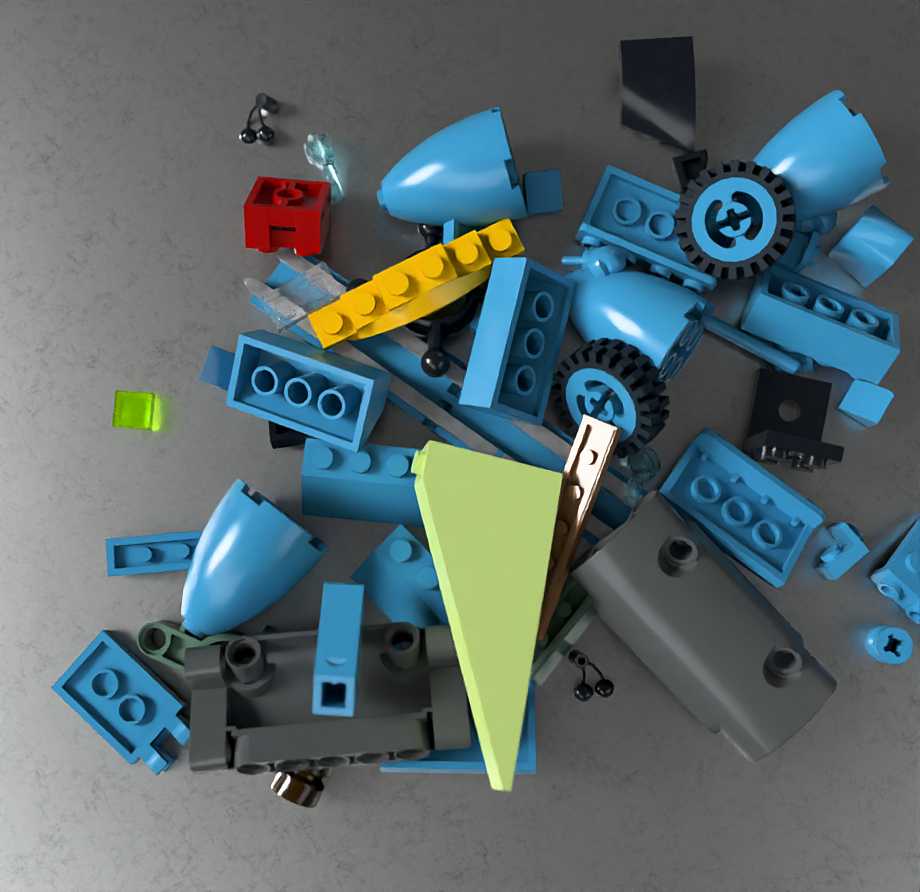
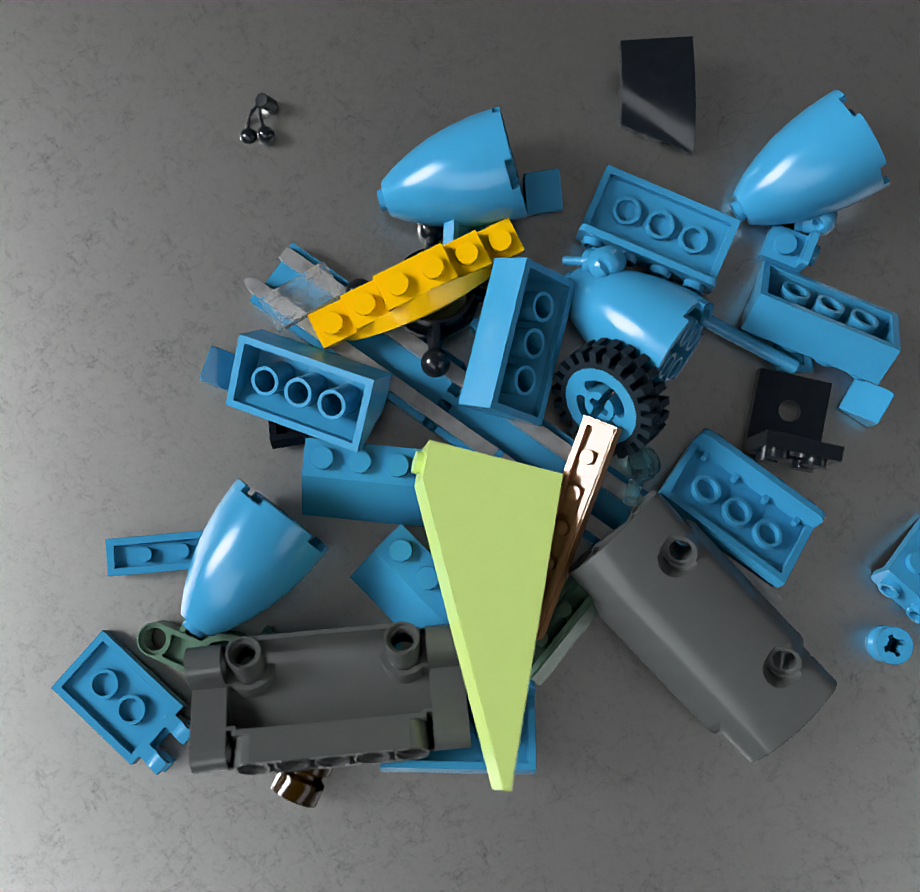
(133, 410): clear neon green tile -> none
(287, 215): red piece -> none
(320, 152): clear light blue plate -> none
(339, 650): dark azure slope -> none
(584, 692): black piece -> none
(688, 167): black tile -> none
(722, 185): wheel -> none
(837, 558): dark azure bracket -> none
(870, 246): dark azure piece -> none

